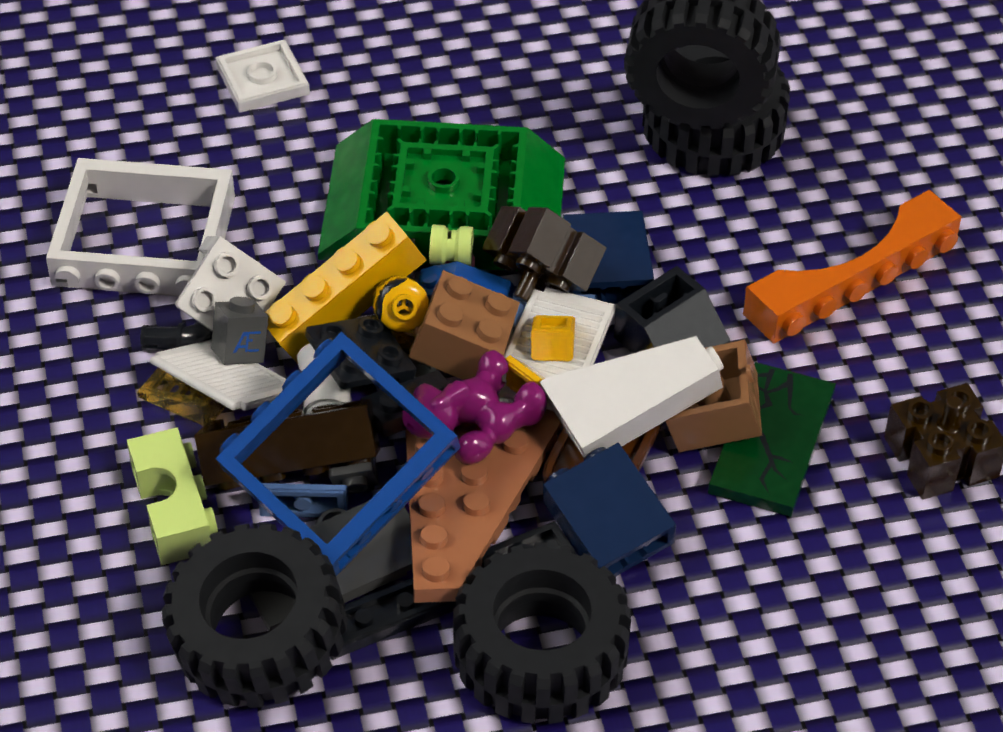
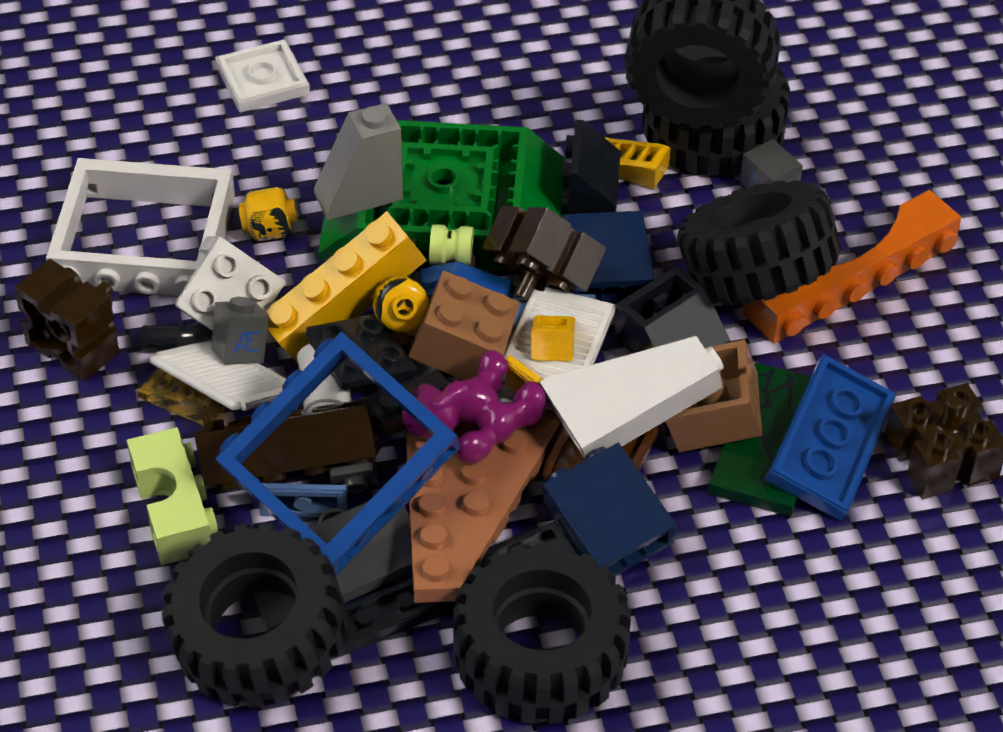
(68, 318): none -> dark brown brick
(268, 214): none -> yellow head
(362, 164): none -> light grey slope
(591, 173): none -> black slope
(642, 161): none -> yellow slope
(760, 241): none -> black tyre
(769, 164): none -> dark grey brick
(831, 437): none -> blue tile

